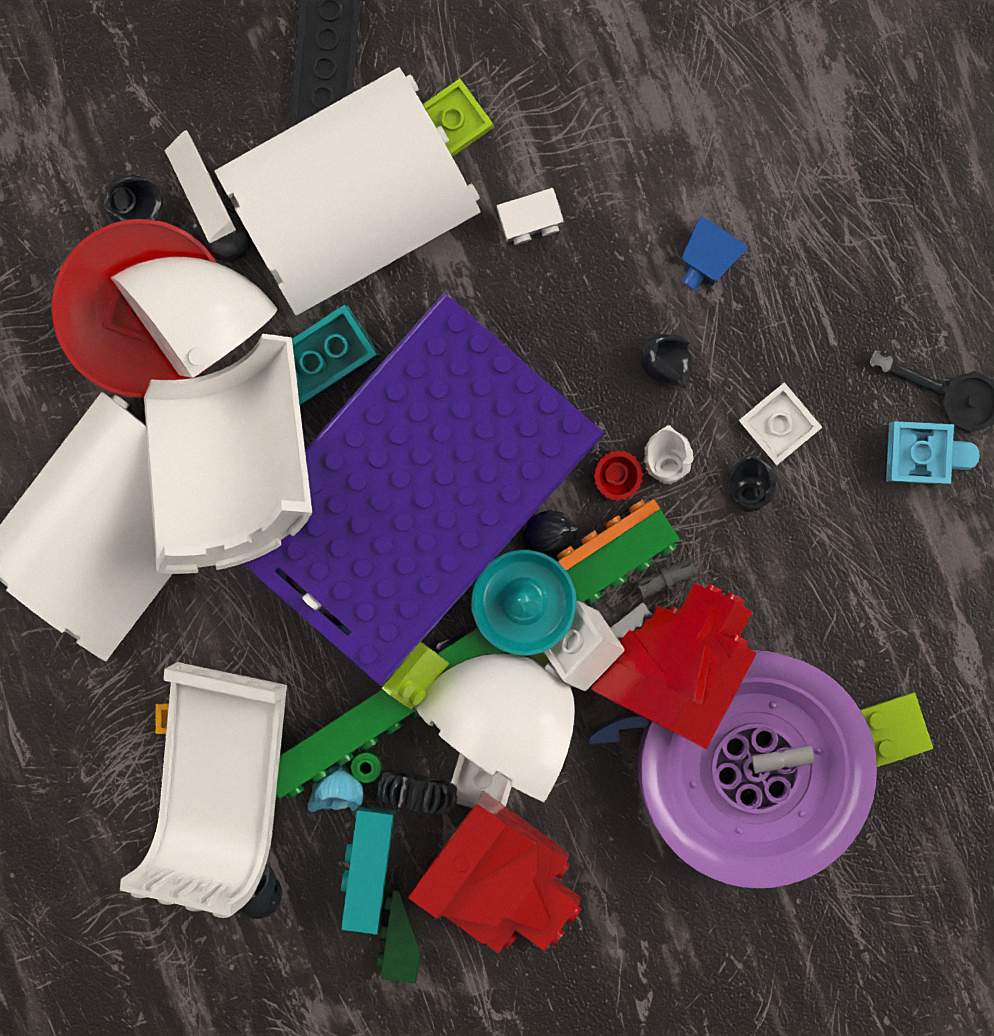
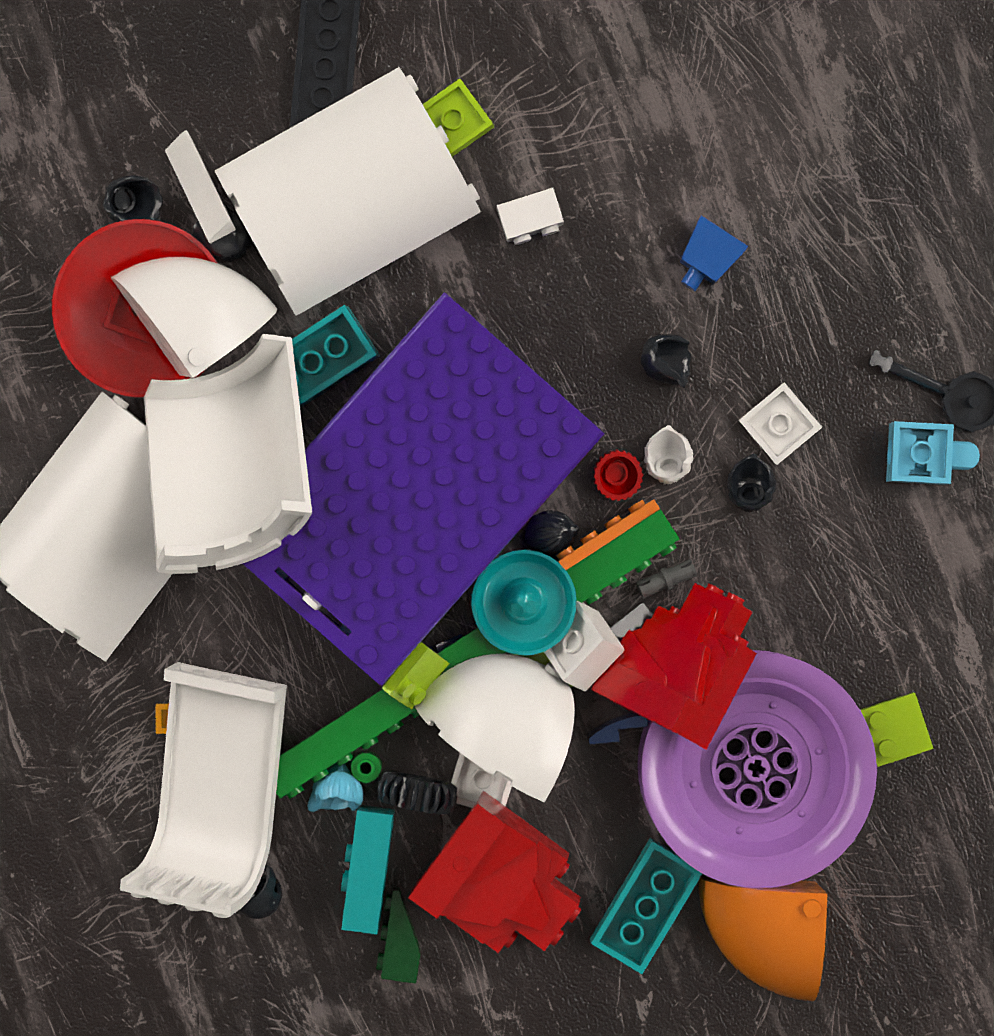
(645, 906): none -> teal brick
(770, 933): none -> orange brick
(787, 758): light grey piece -> none

